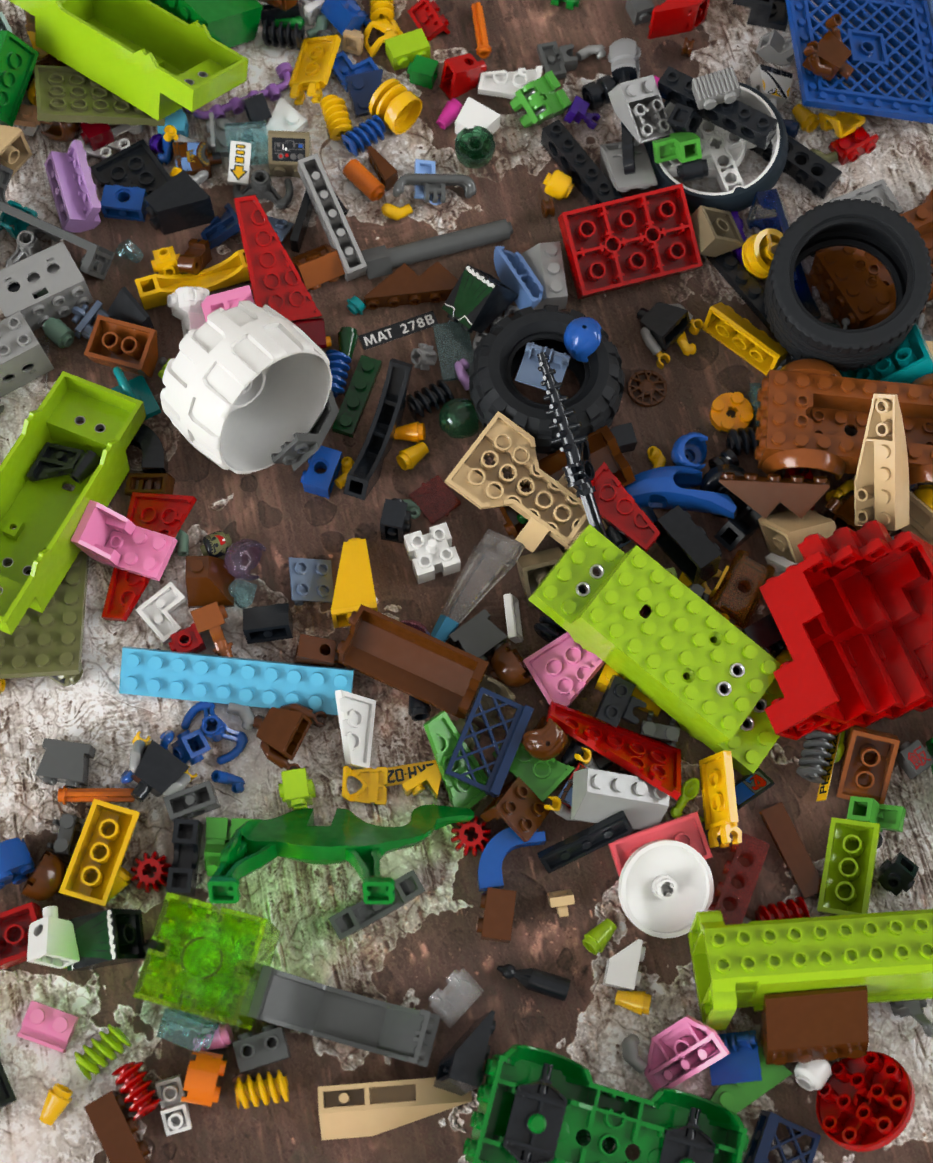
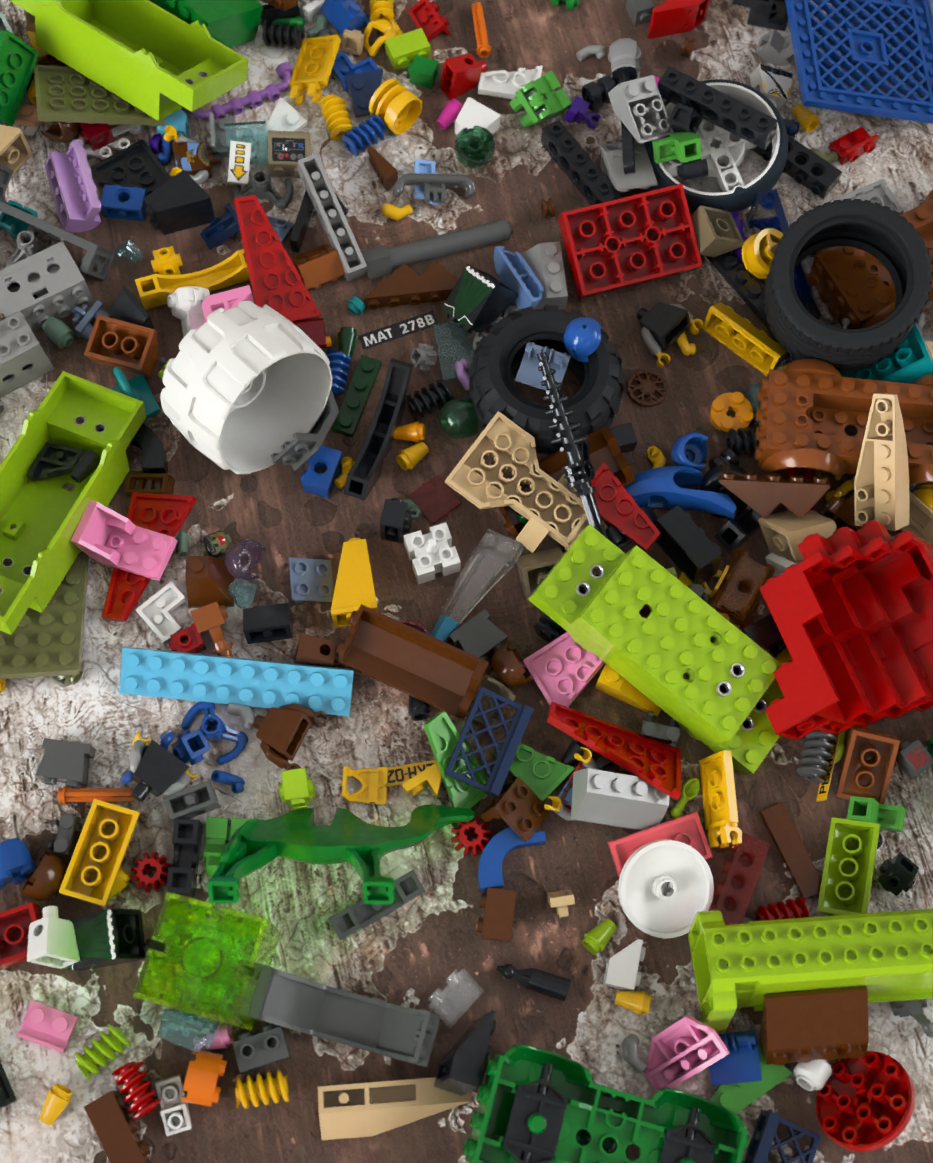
(195, 257): reddish brown leg -> none
(256, 108): black brick -> none
(356, 727): white wing -> none
(364, 180): orange brick -> none
(513, 618): white tile -> none
(545, 740): reddish brown piece -> none
(557, 59): dark grey plate -> none
(558, 185): yellow head -> none
(585, 842): black tile -> none
(618, 703): black plate -> none
(716, 88): light grey brick -> none
(751, 787): slope -> none
(829, 54): reddish brown torso -> none
(842, 123): yellow piece -> none

